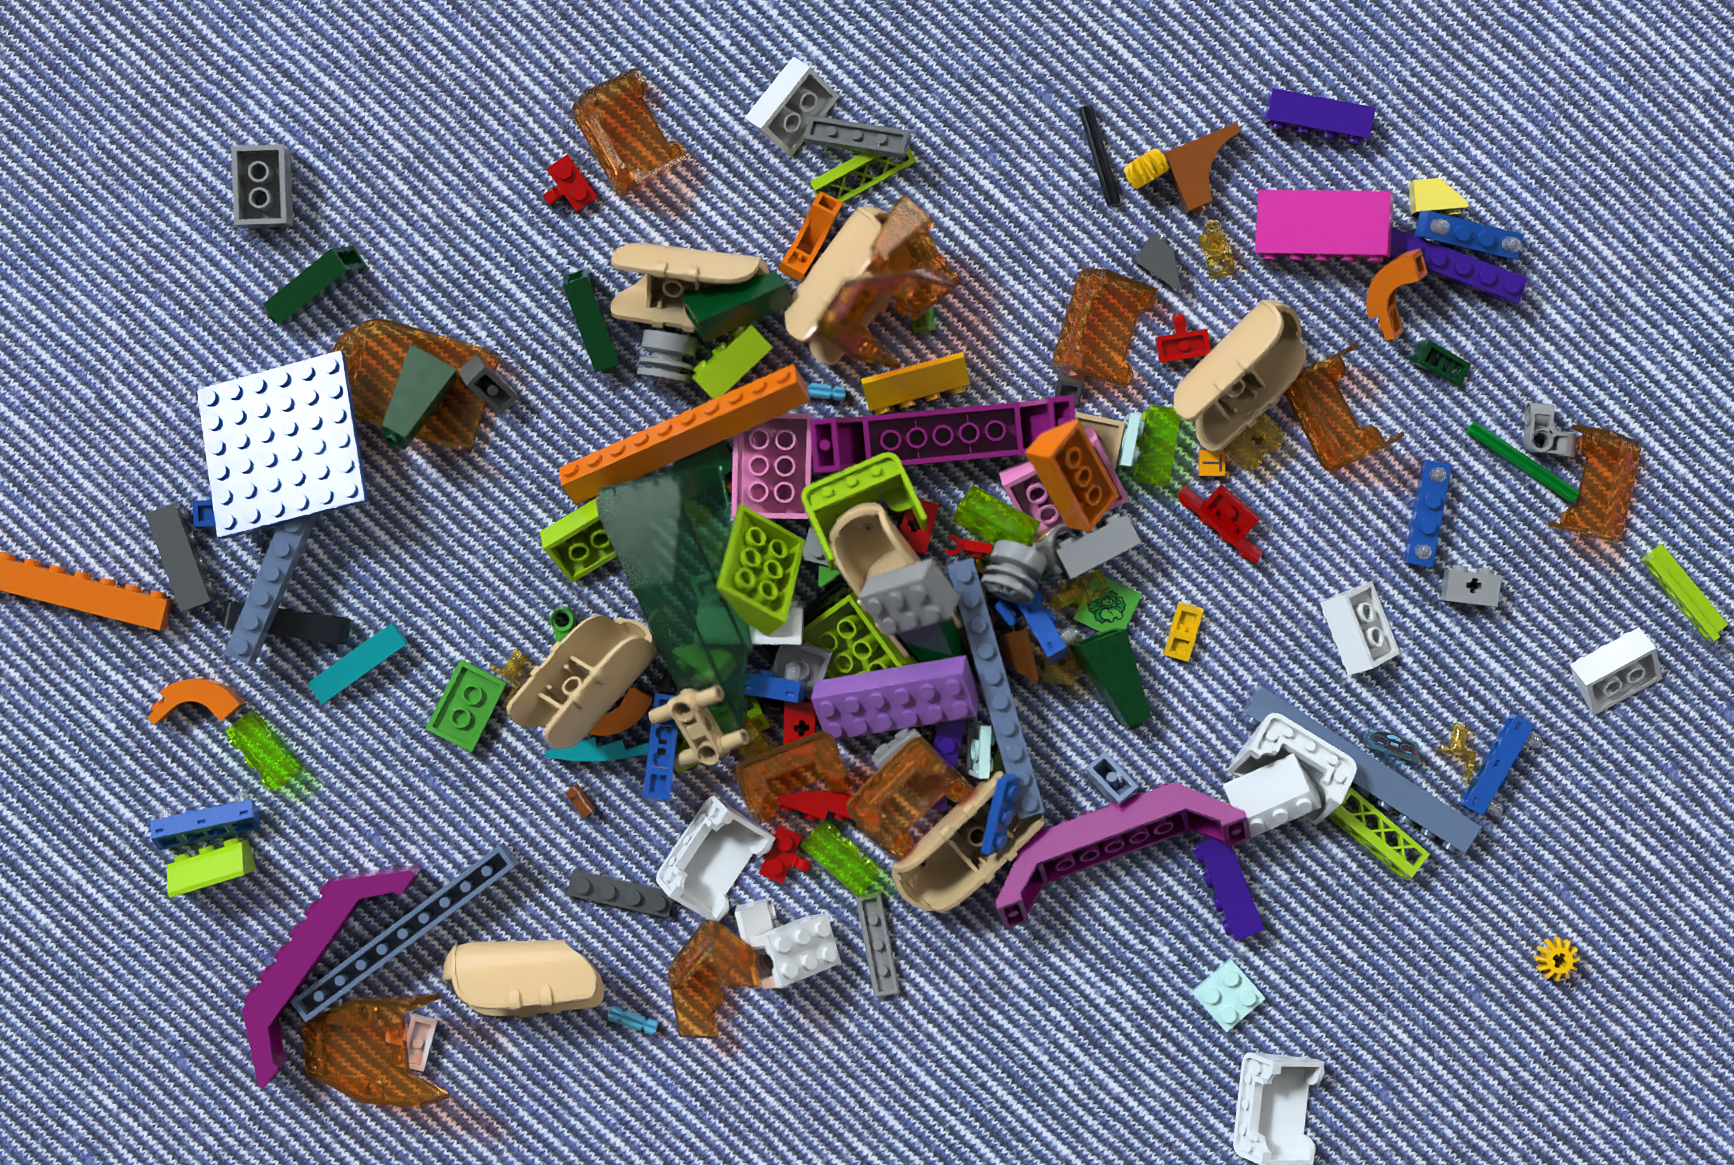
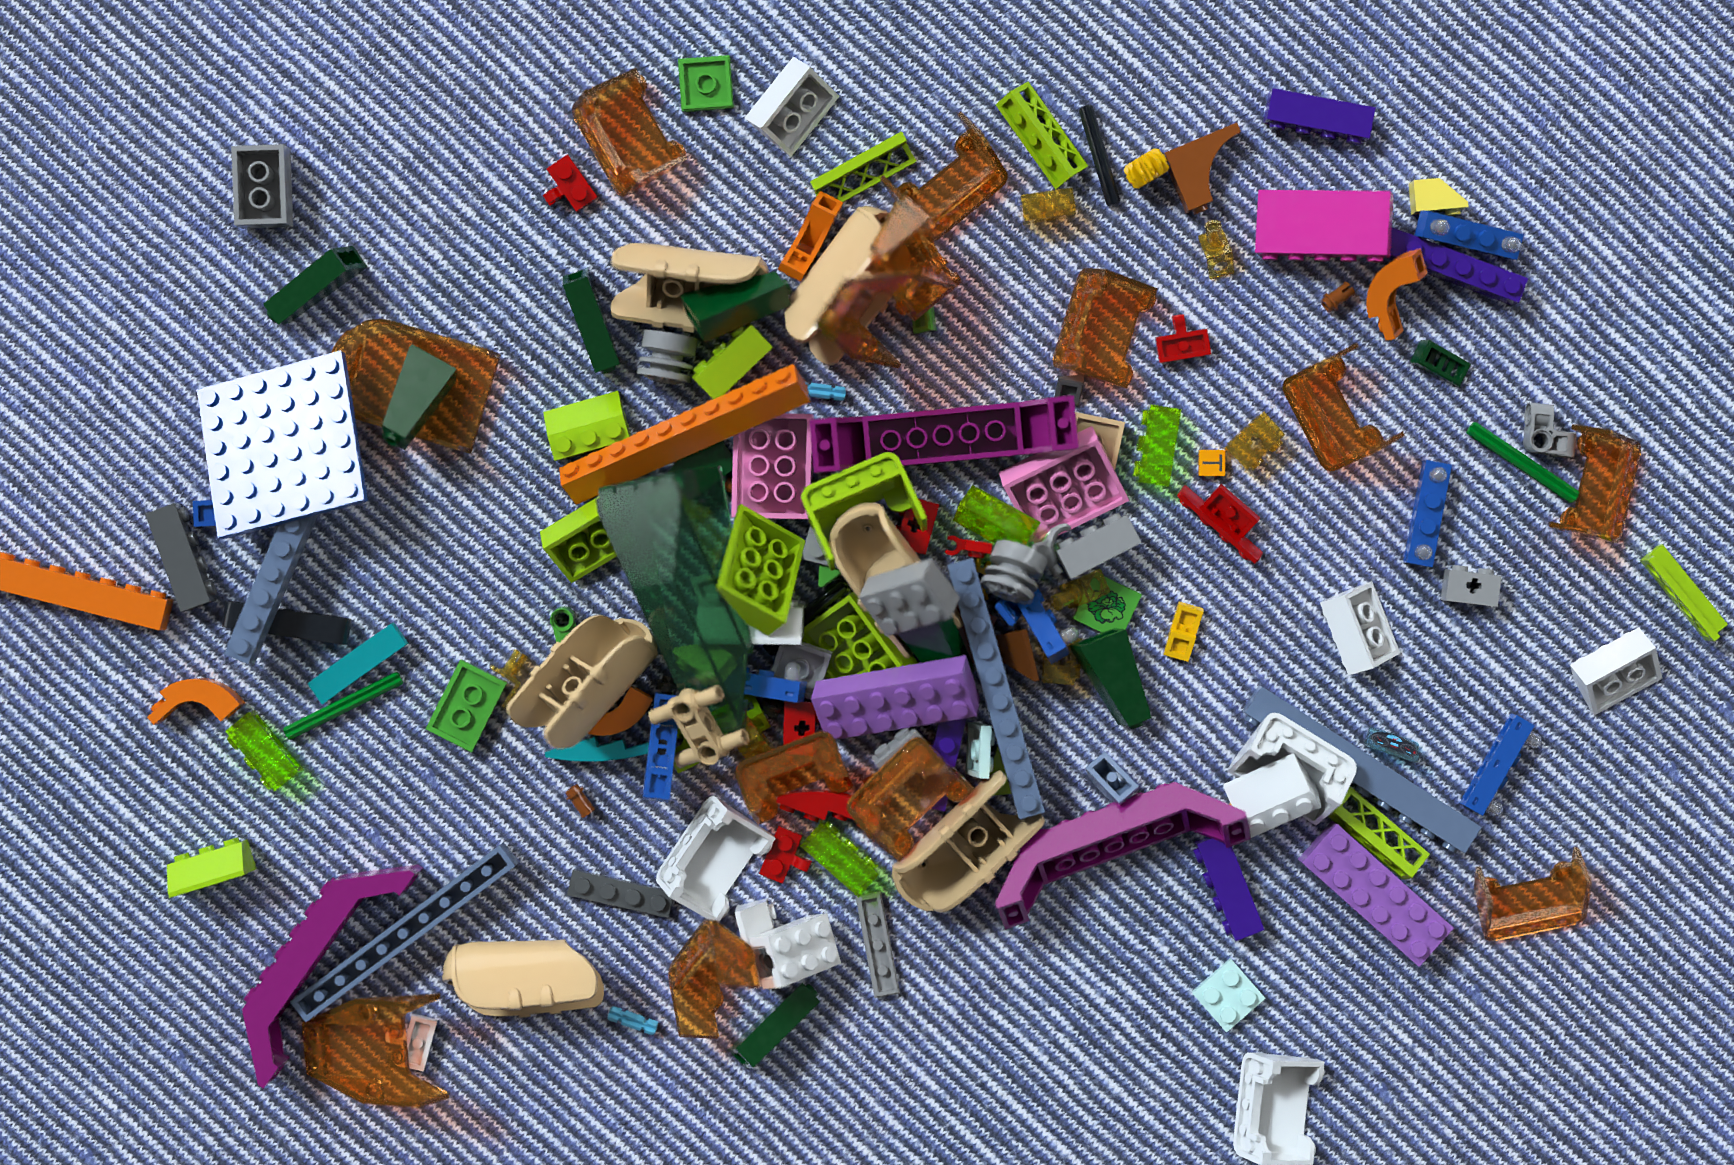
(205, 824): piece -> none
(343, 705): none -> green axle
(488, 384): dark grey slope -> none
(586, 426): none -> lime slope
(705, 83): none -> bright green tile
(774, 1025): none -> dark green slope
(857, 137): dark grey plate -> none
(916, 382): yellow slope -> none
(960, 185): none -> clear orange windscreen
(1000, 814): blue plate -> none
(1038, 136): none -> lime fence
(1047, 206): none -> clear yellow brick
(1073, 475): orange slope -> none
(1128, 451): light aqua plate -> none
(1159, 261): dark grey slope -> none
(1242, 375): tan animal -> none
(1337, 297): none -> dark orange pin
(1375, 893): none -> medium lavender brick
(1457, 748): clear yellow bracket -> none
(1536, 903): none -> clear orange windscreen
(1552, 968): yellow gear -> none

